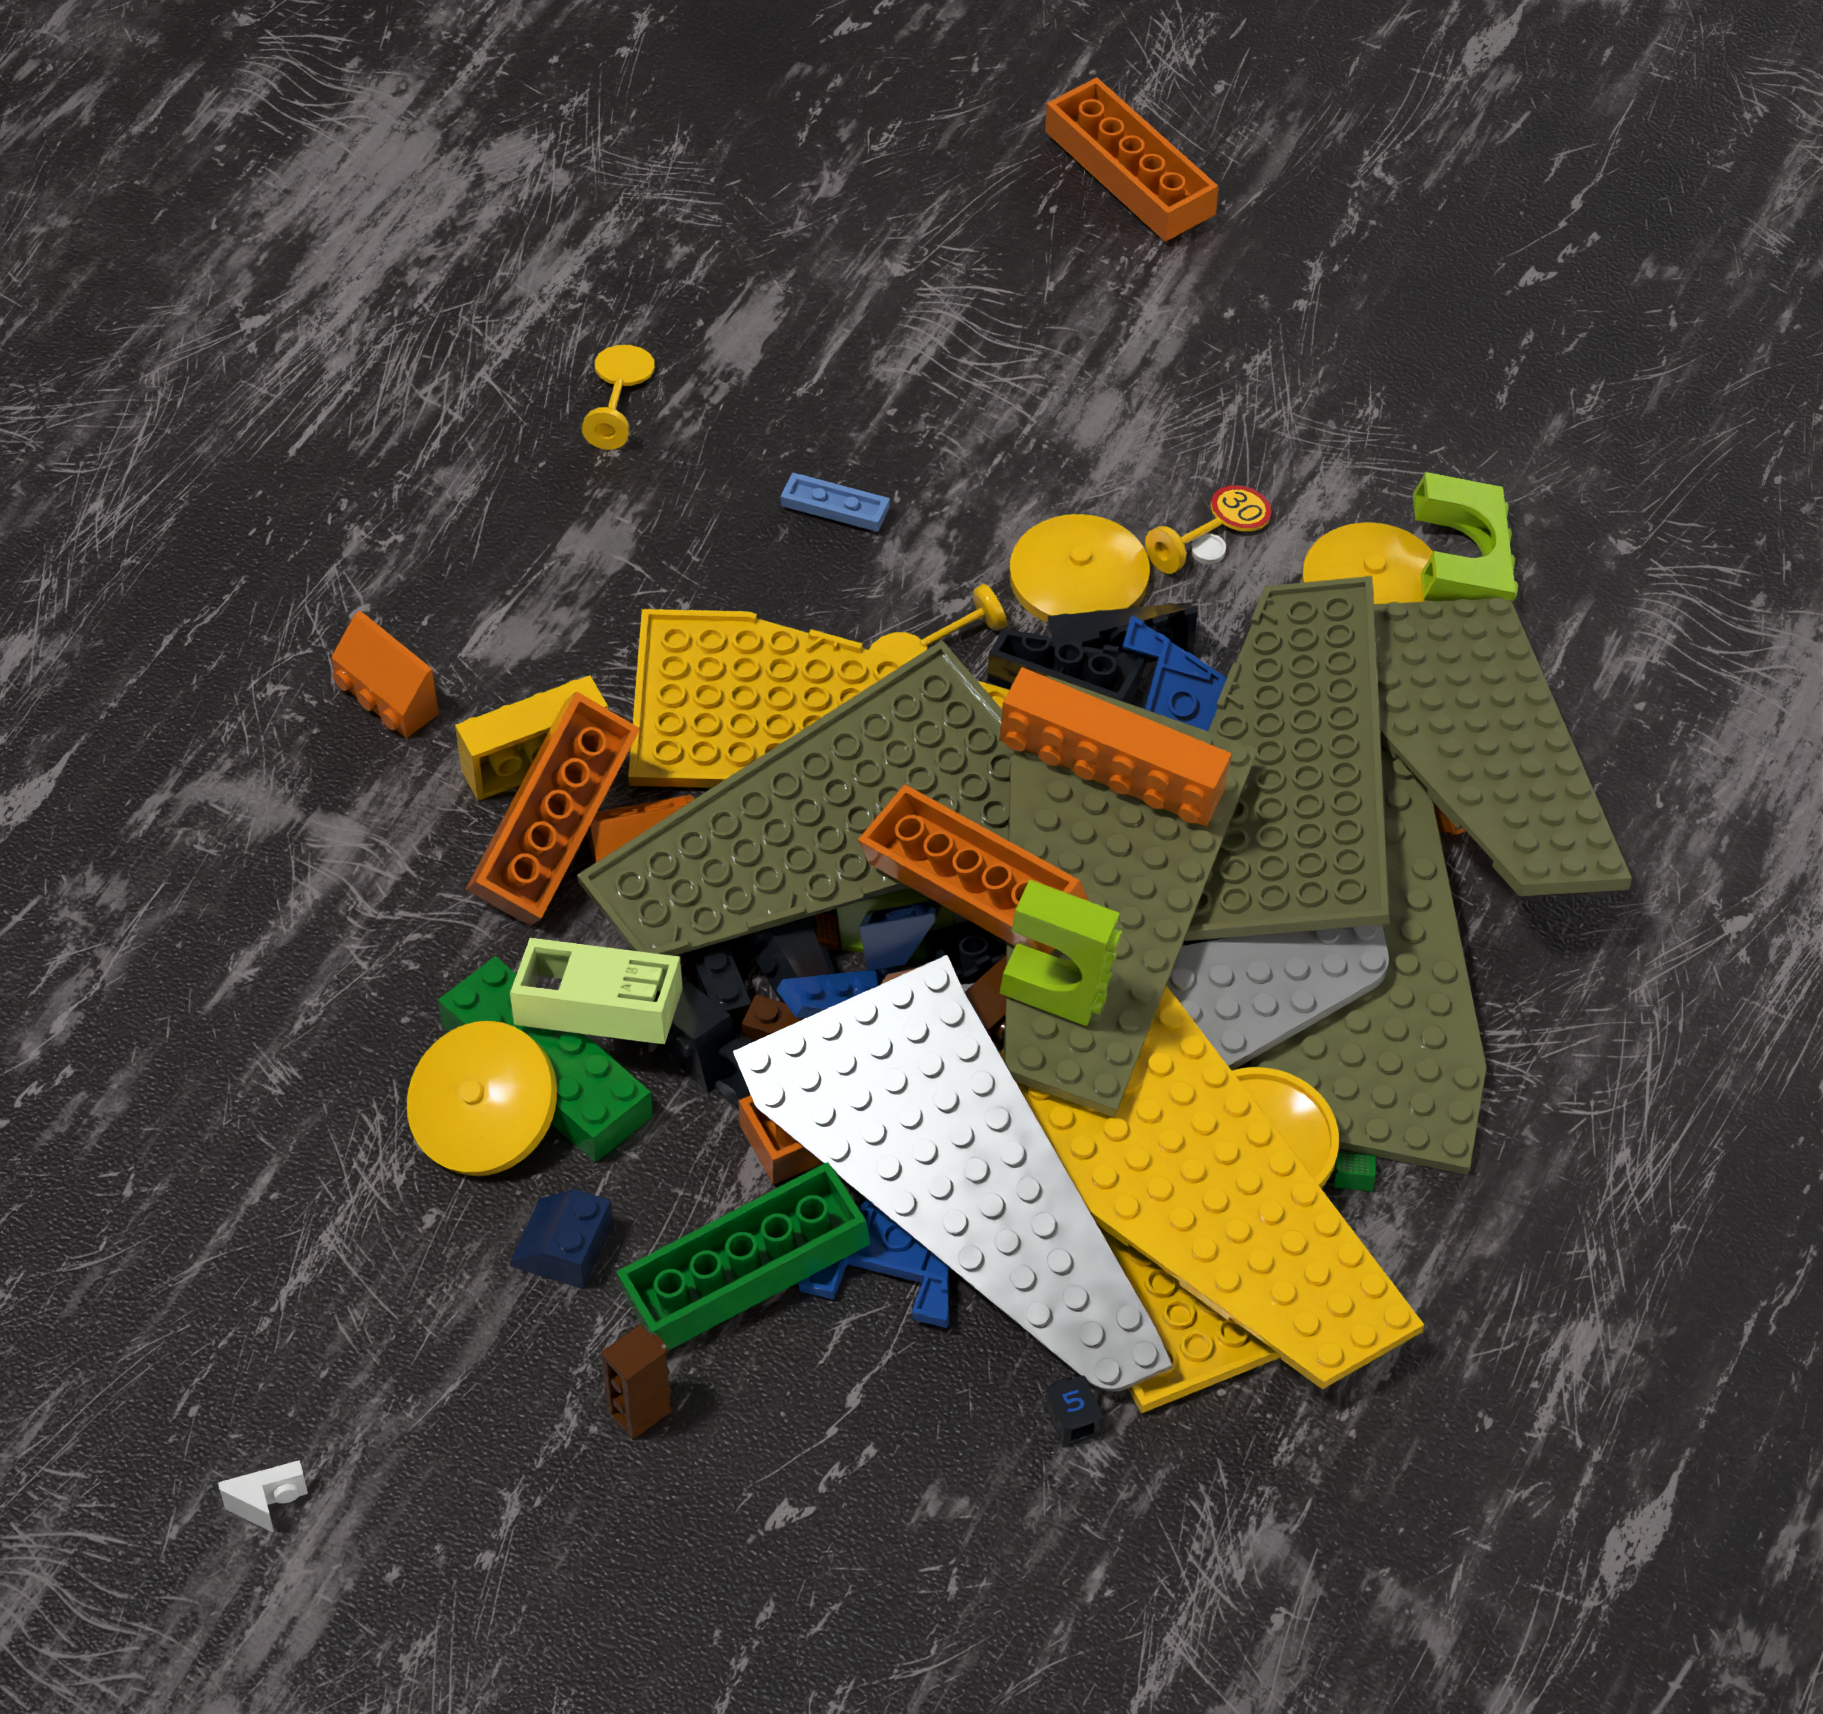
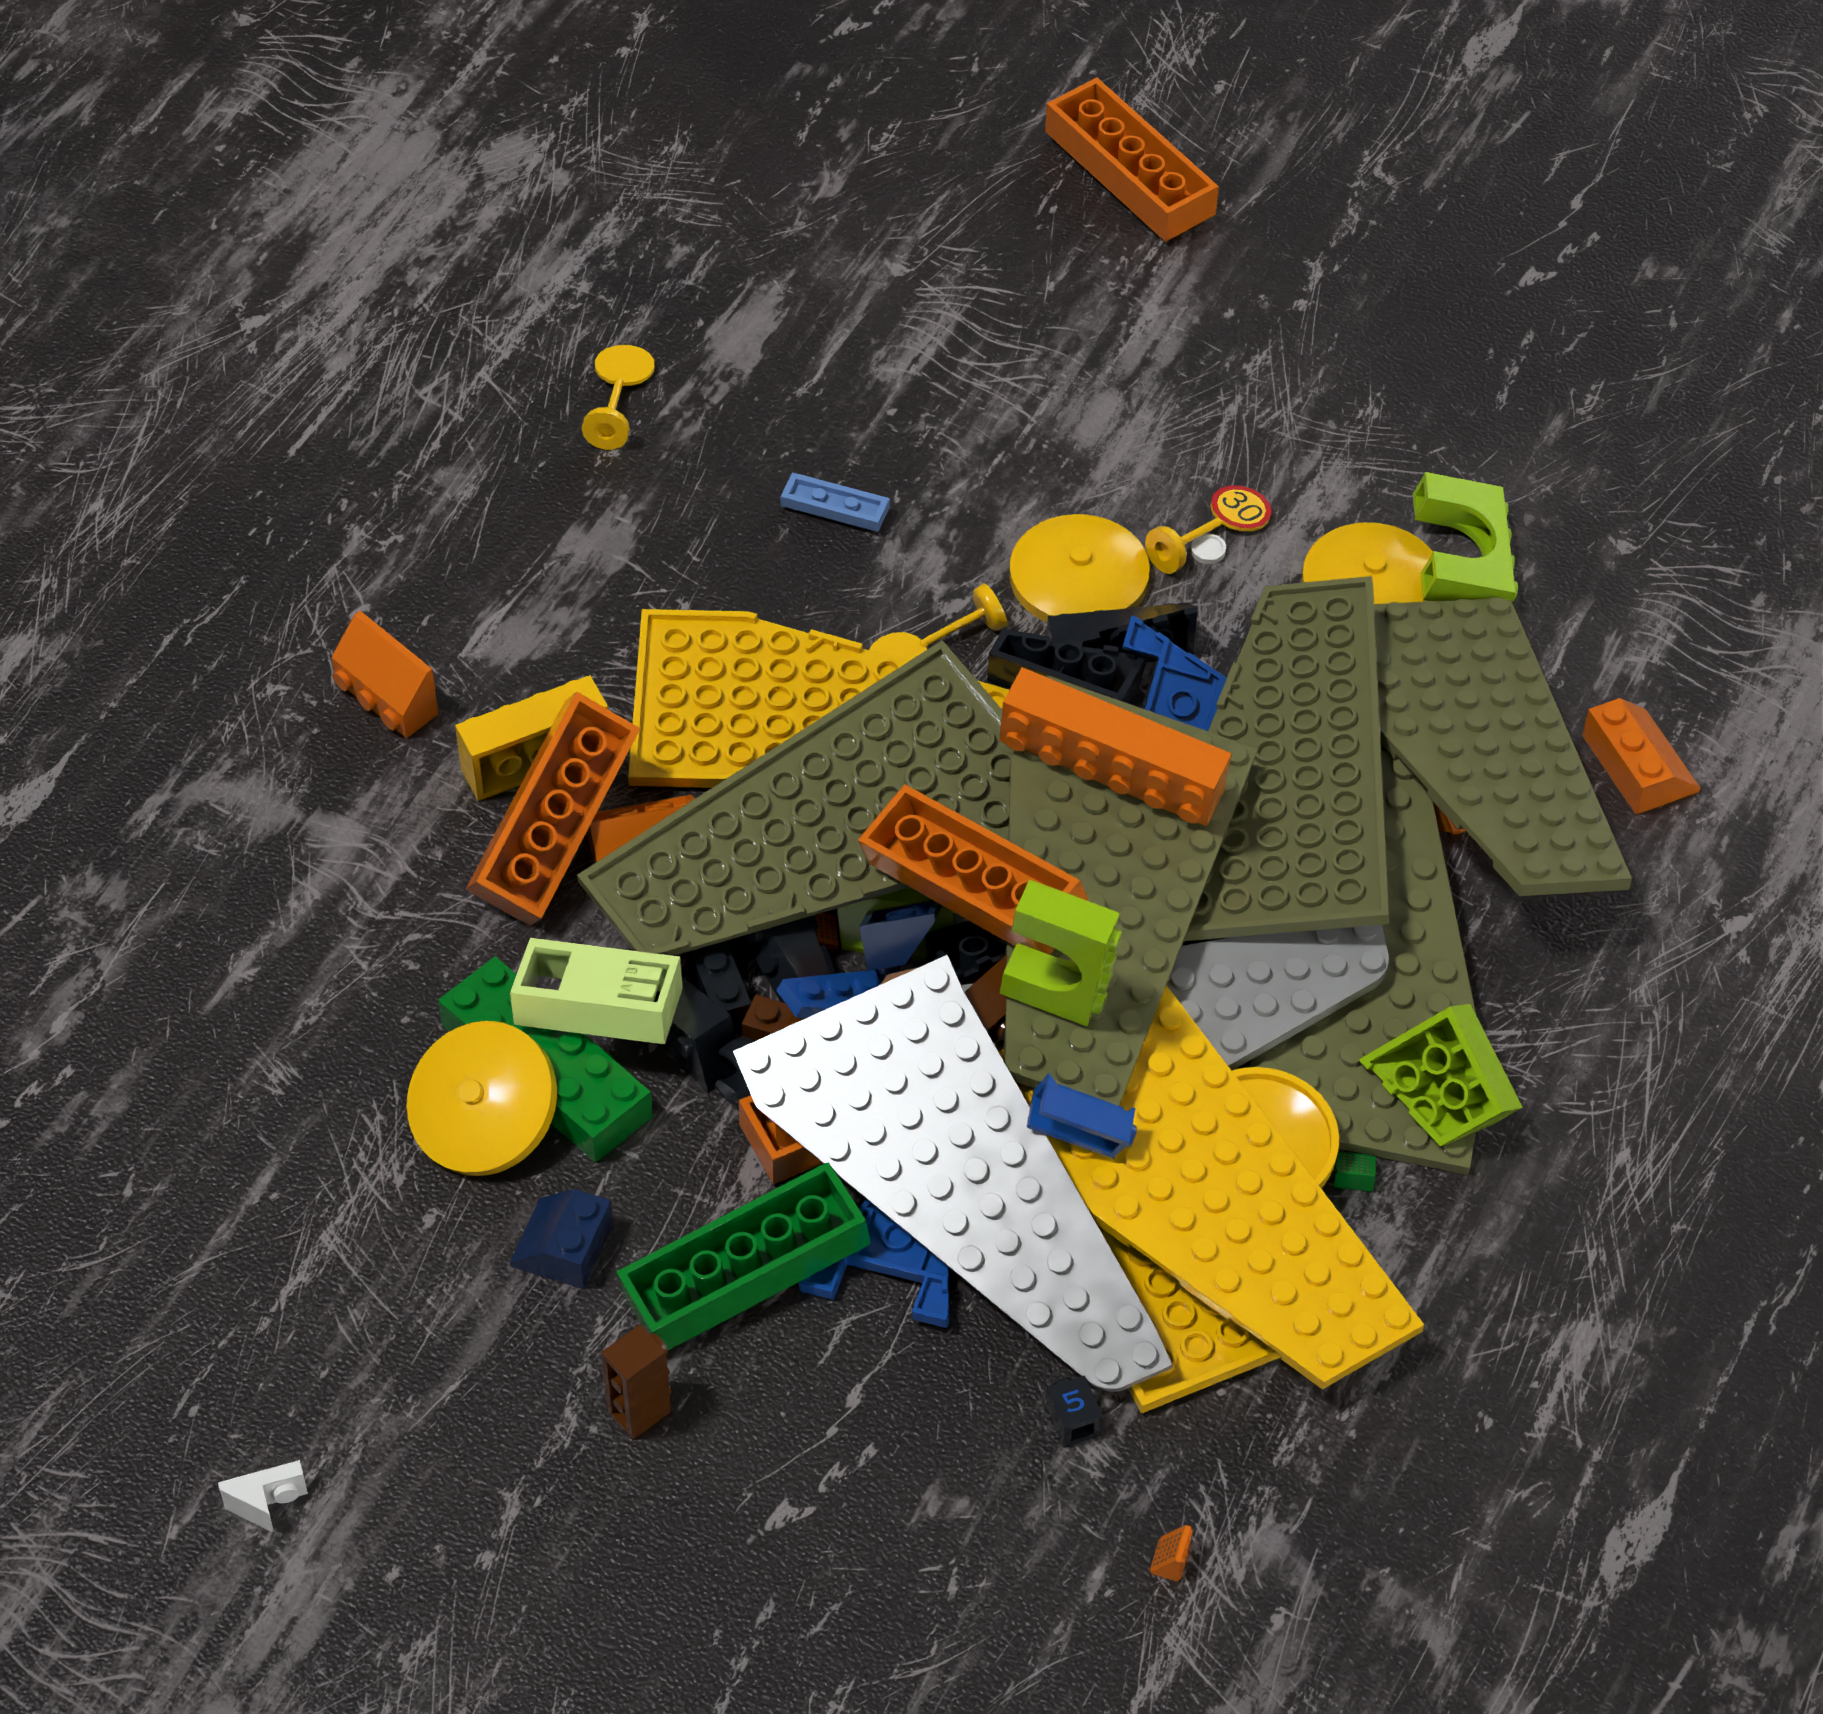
(1080, 1118): none -> blue window
(1172, 1553): none -> orange slope
(1446, 1075): none -> lime wedge
(1637, 755): none -> orange slope

